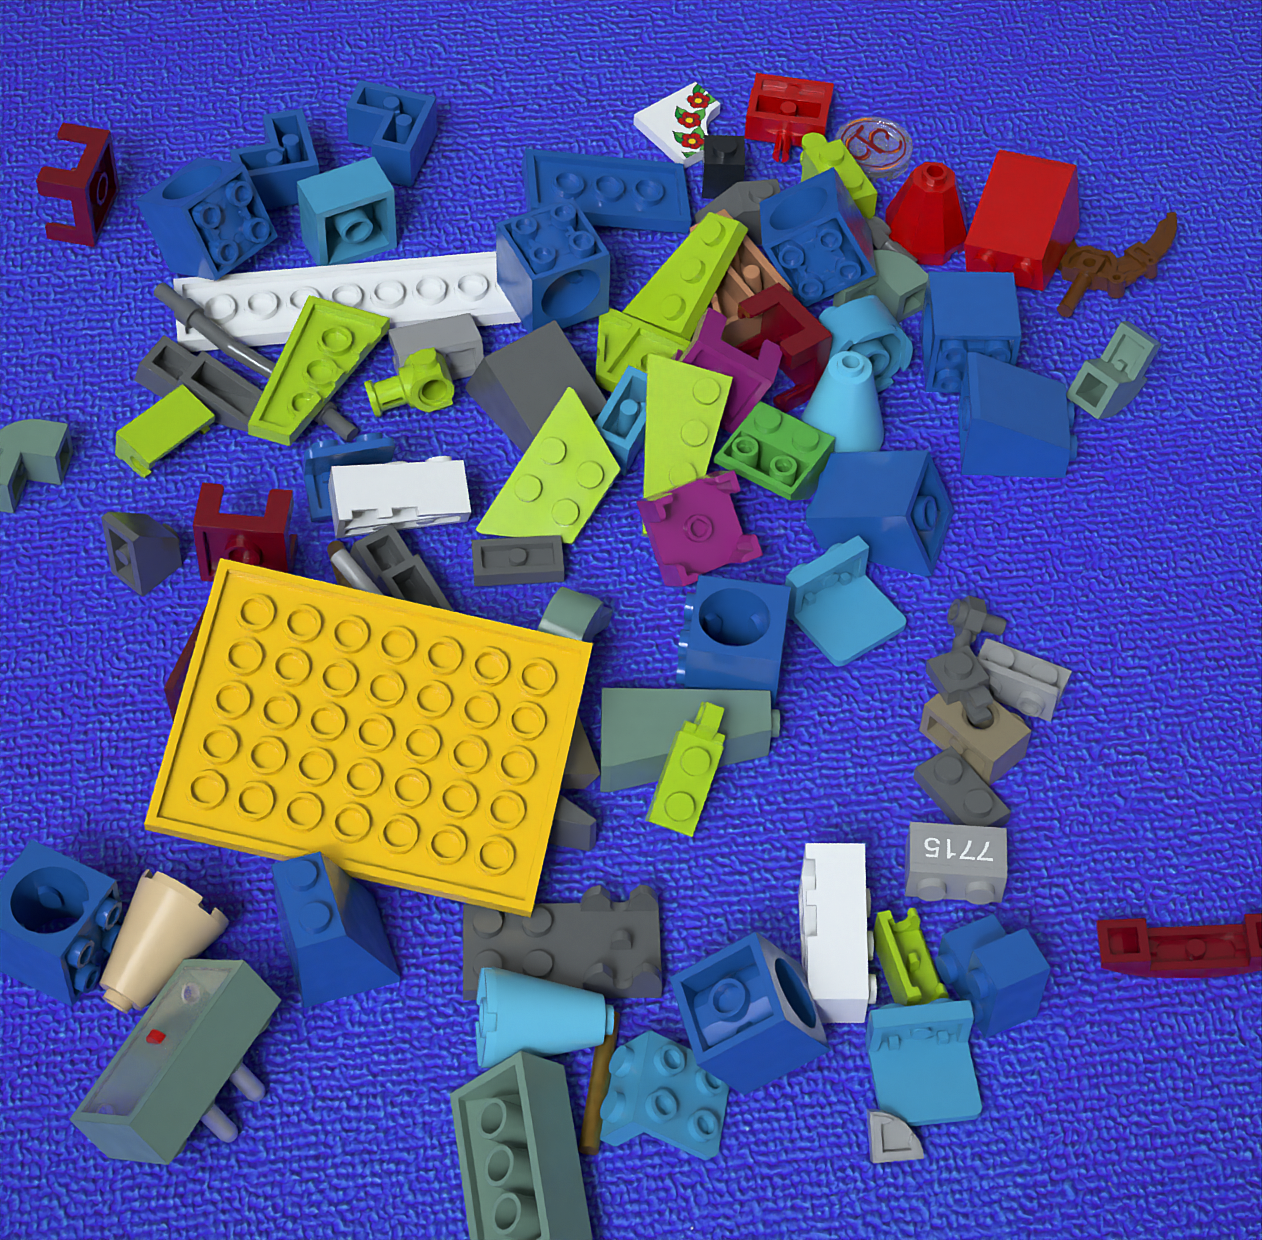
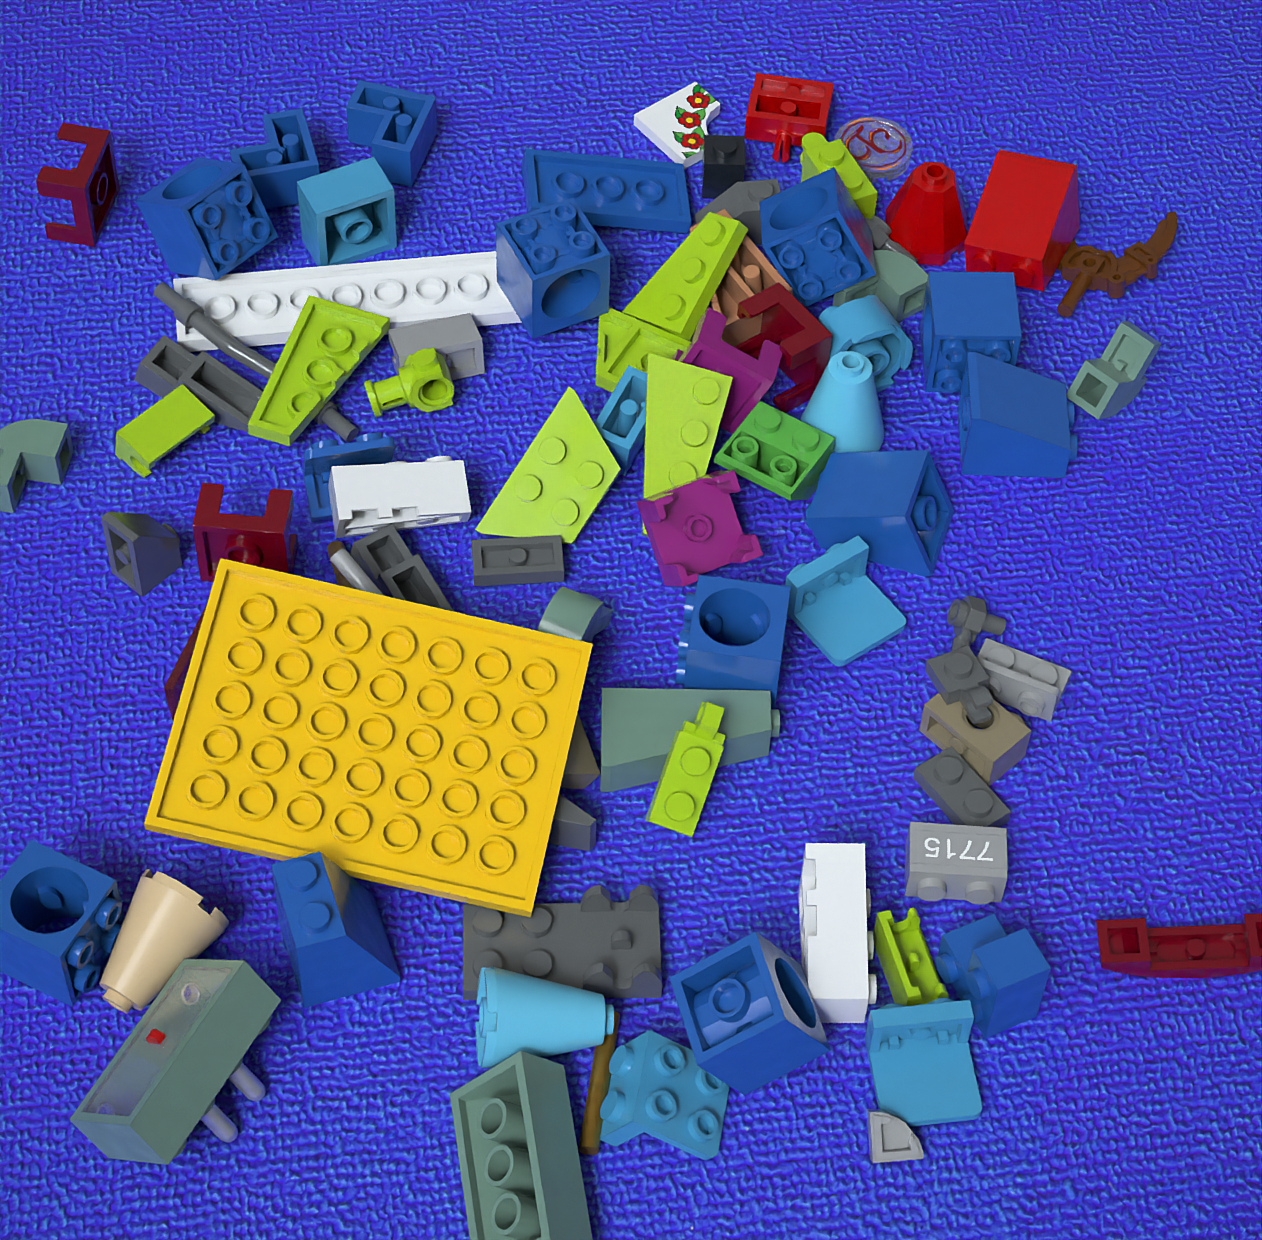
(526, 381): dark grey slope -> none

